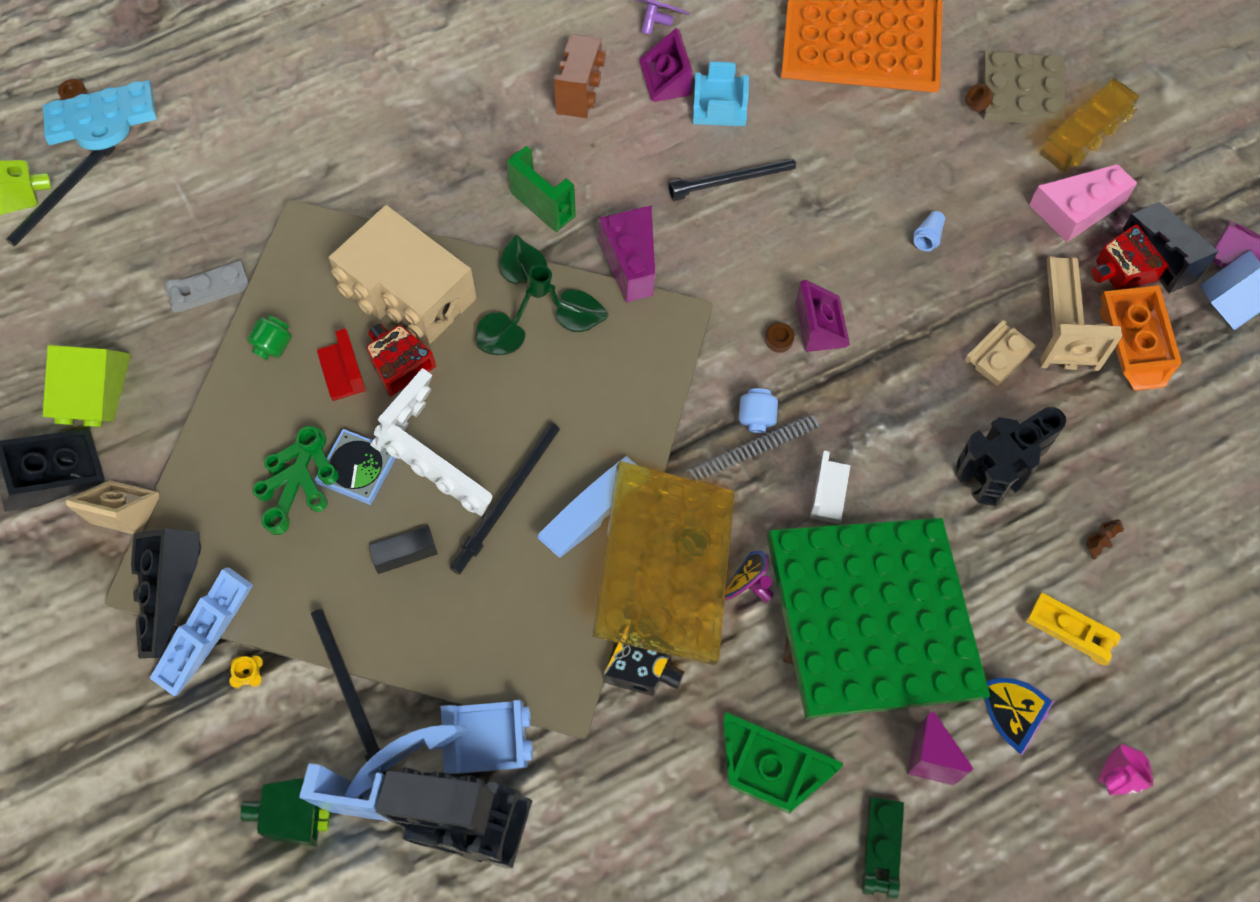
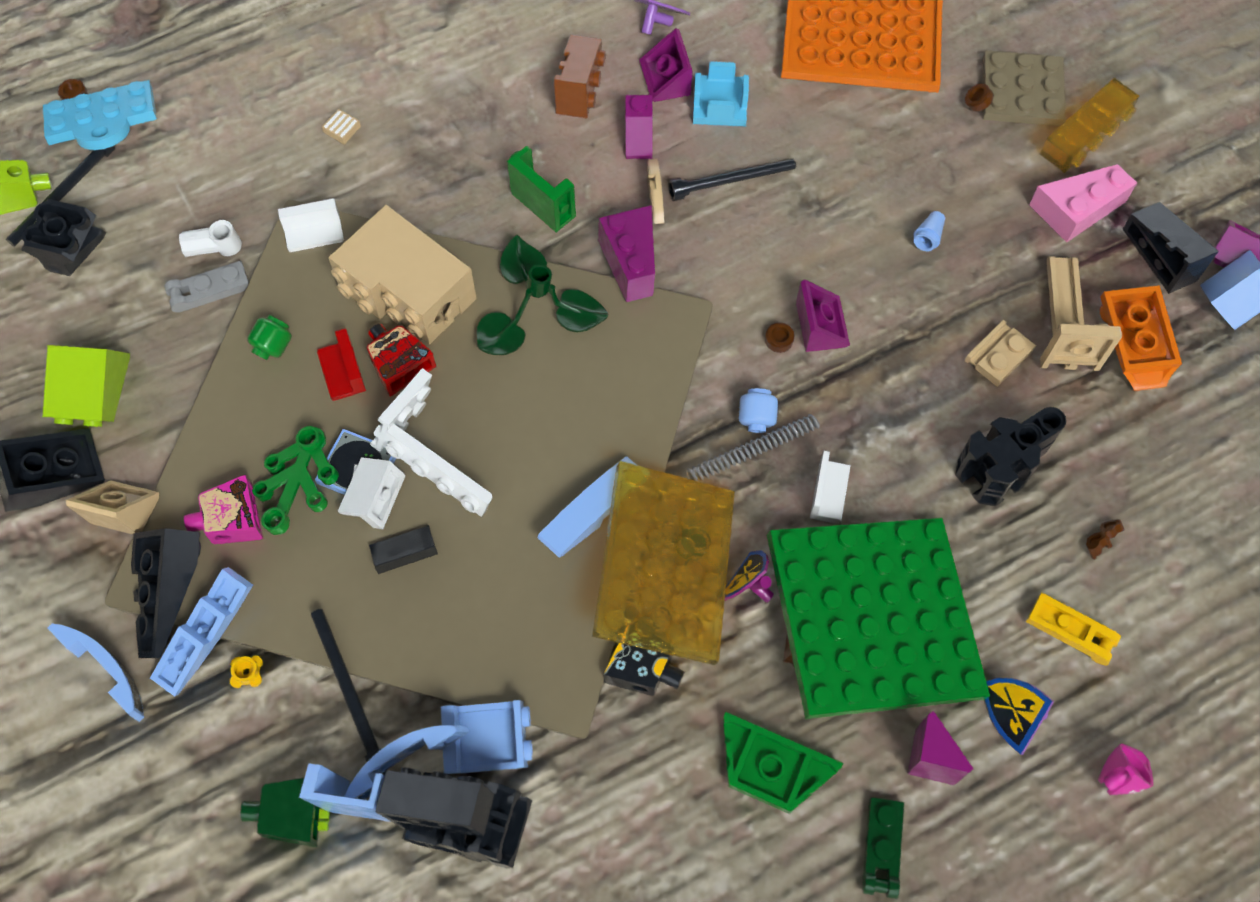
(61, 236): none -> black piece
(124, 692): none -> light blue slope
(217, 238): none -> white piece
(227, 513): none -> torso
(311, 225): none -> white panel
(341, 126): none -> tan tile
(372, 491): none -> white panel
(473, 544): black bar -> none
(639, 126): none -> magenta slope
(655, 191): none -> tan tile
(1129, 261): red torso -> none

